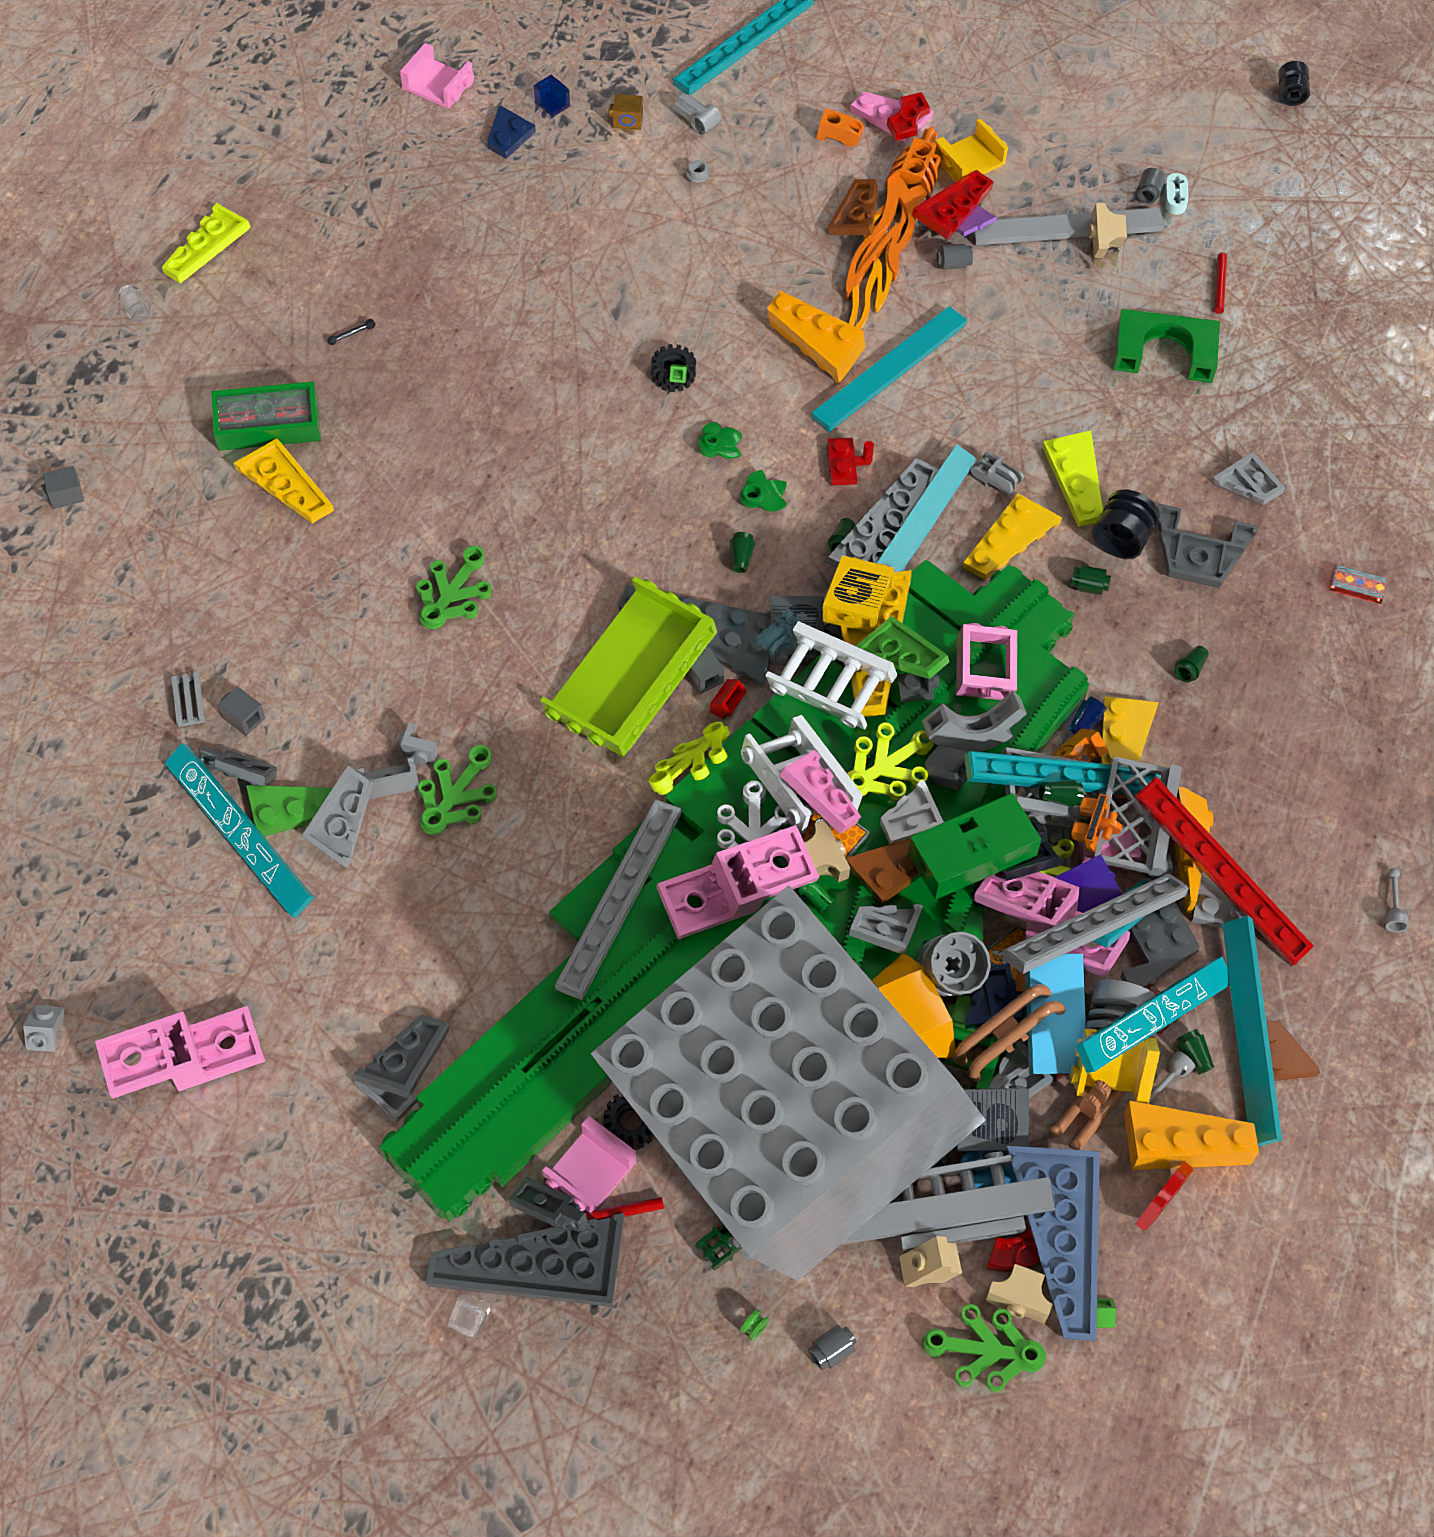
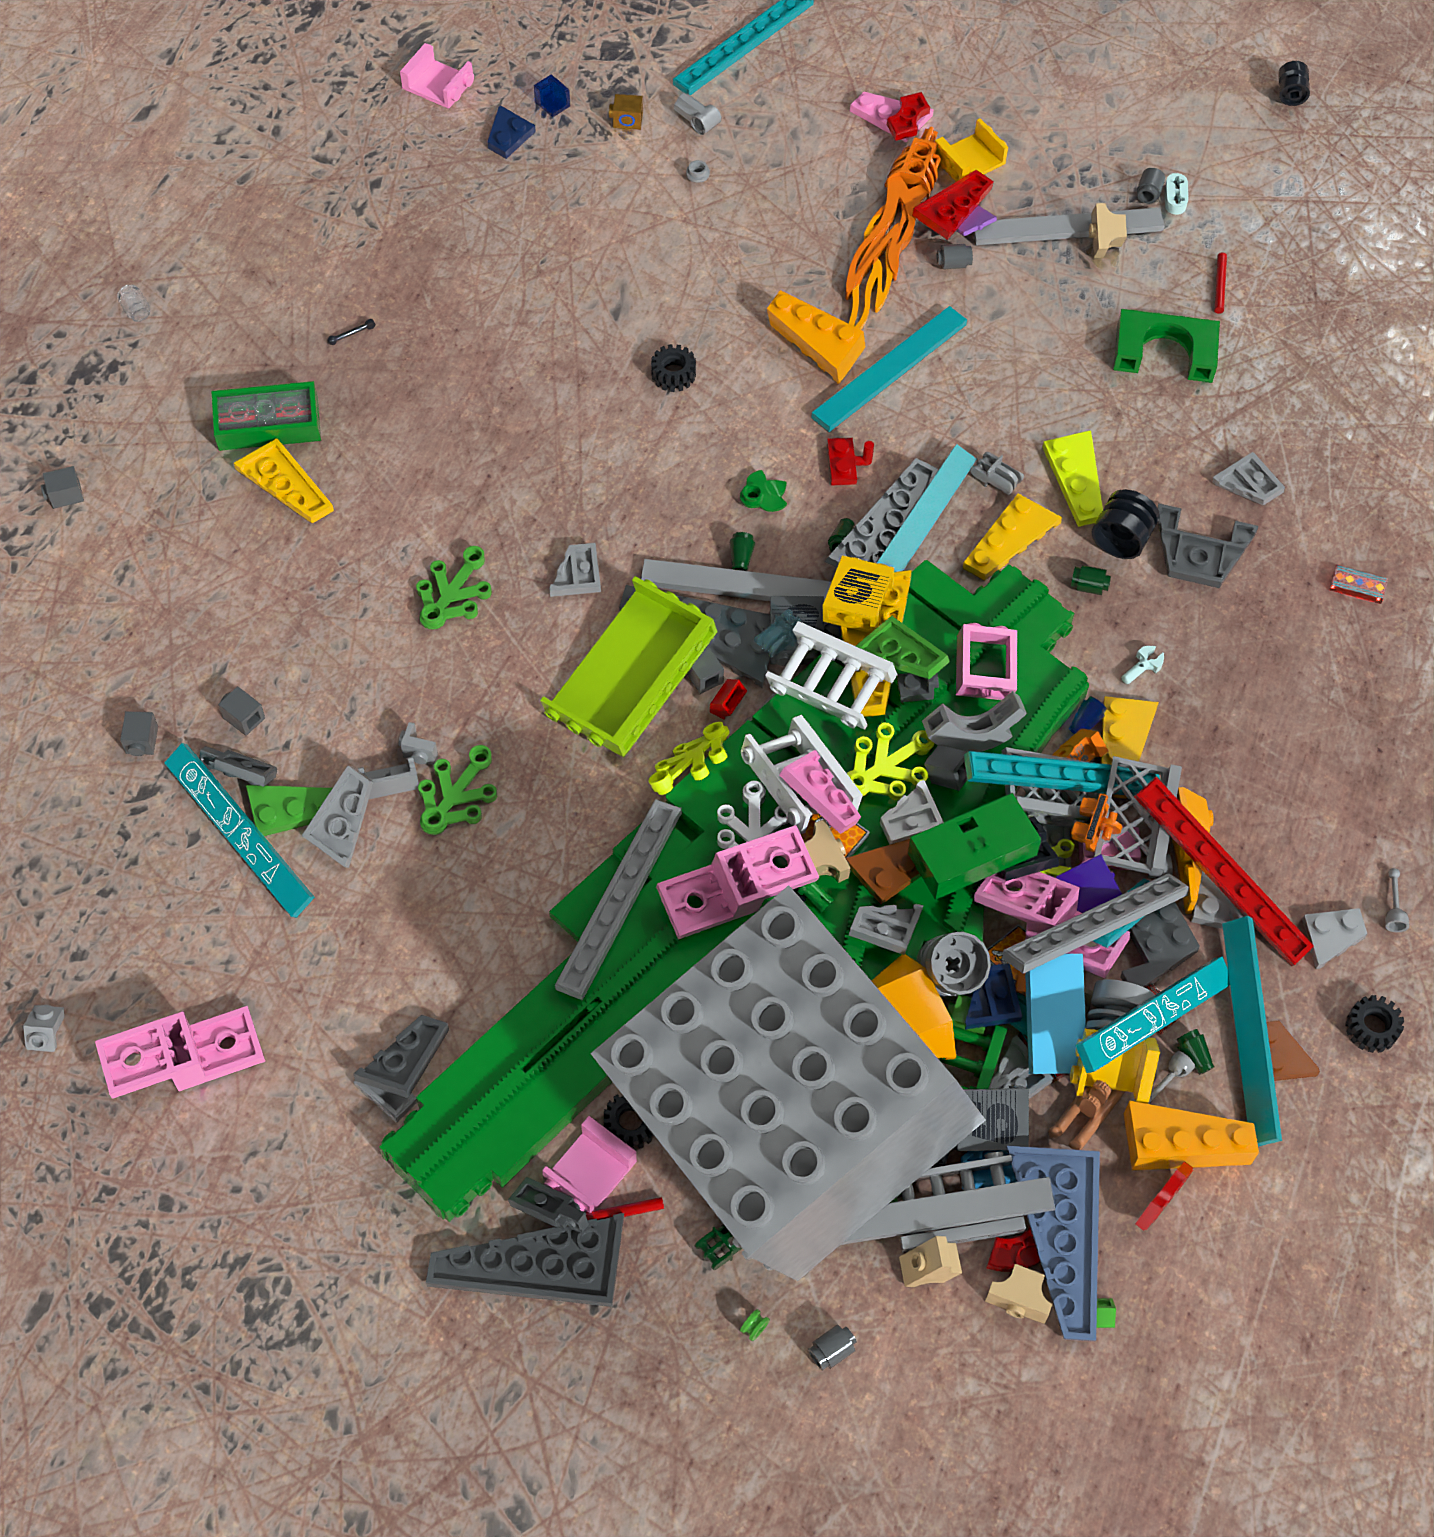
(139, 733): none -> dark grey brick
(185, 681): light grey tile -> none
(210, 239): neon yellow wing -> none
(469, 1315): clear slope -> none
(577, 572): none -> light grey wing
(678, 373): bright green piece -> none
(719, 441): green plate -> none
(729, 581): none -> light grey tile
(840, 128): orange leg -> none
(857, 210): dark orange wing -> none
(989, 1349): bright green plant -> none
(1006, 1029): nougat piece -> none
(1062, 792): dark green cone -> none
(1143, 664): none -> light aqua bar
(1191, 664): dark green cone -> none
(1333, 933): none -> light grey wing
(1363, 1034): none -> black tyre

